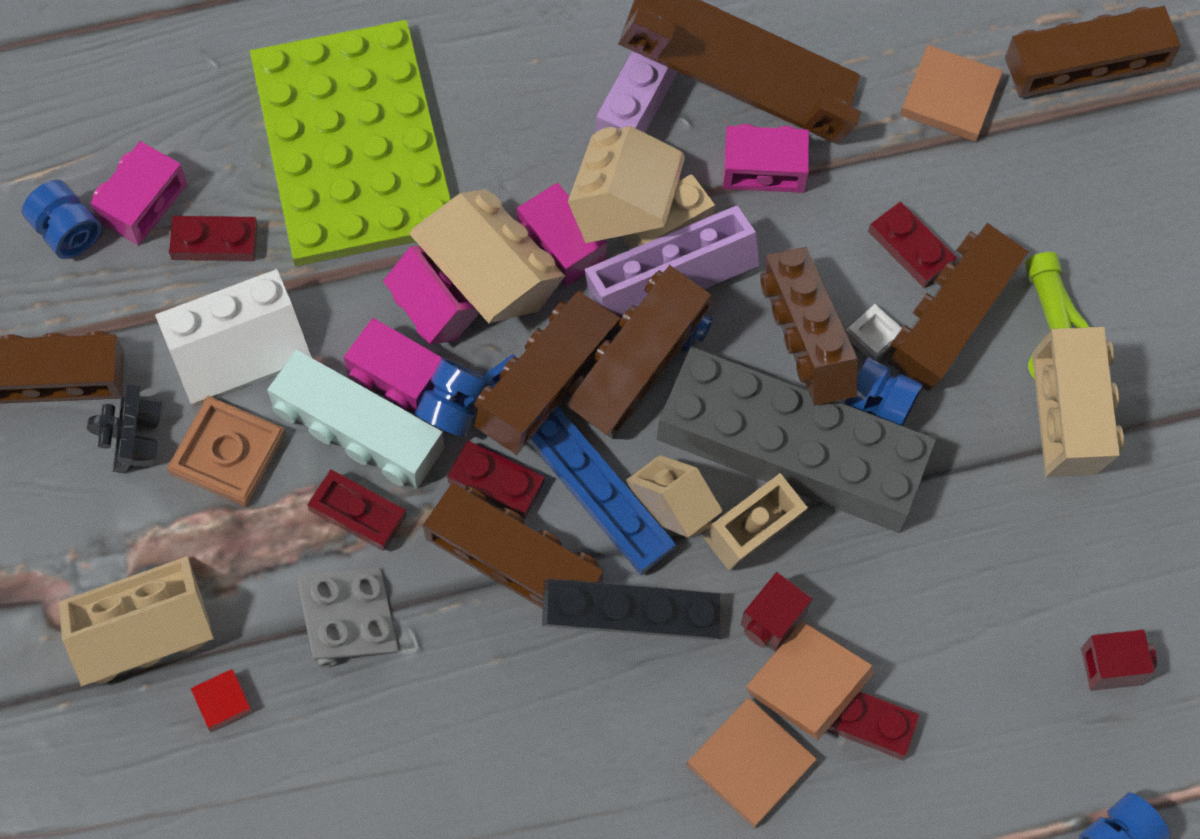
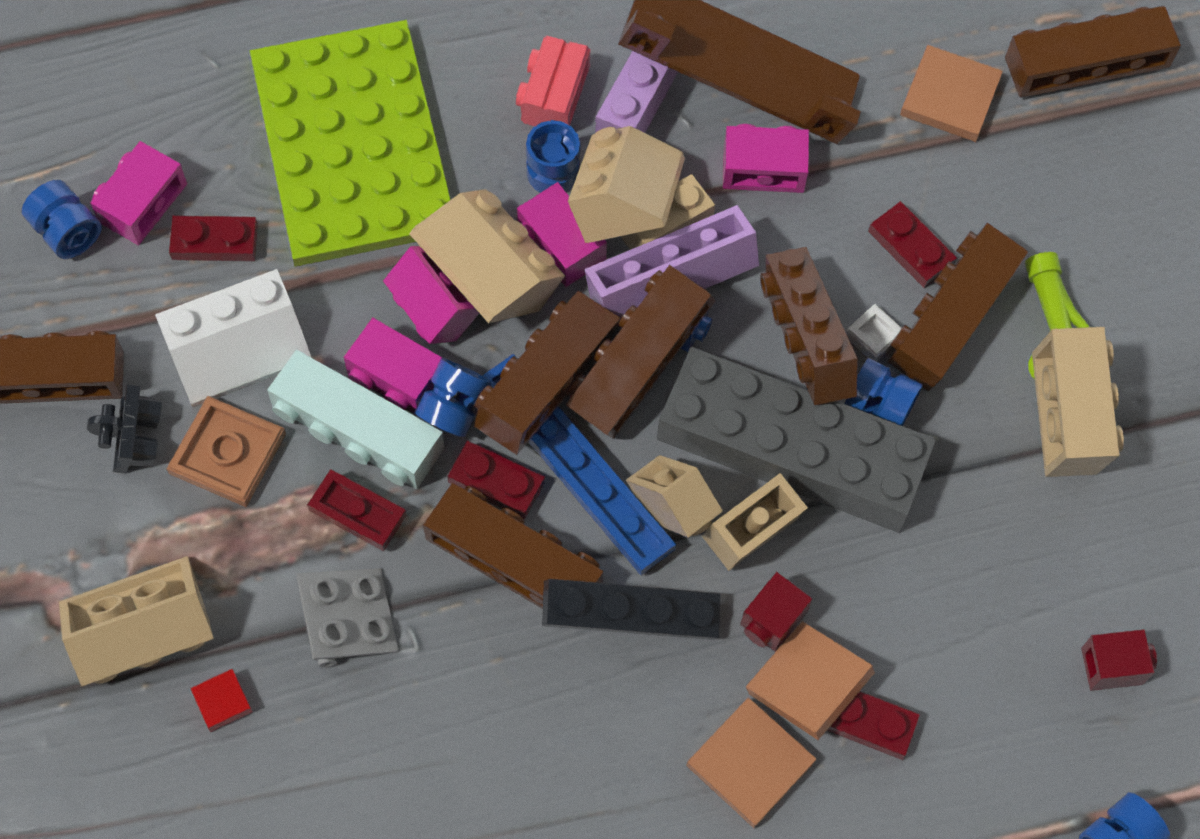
(552, 155): none -> blue wheel
(554, 83): none -> coral brick

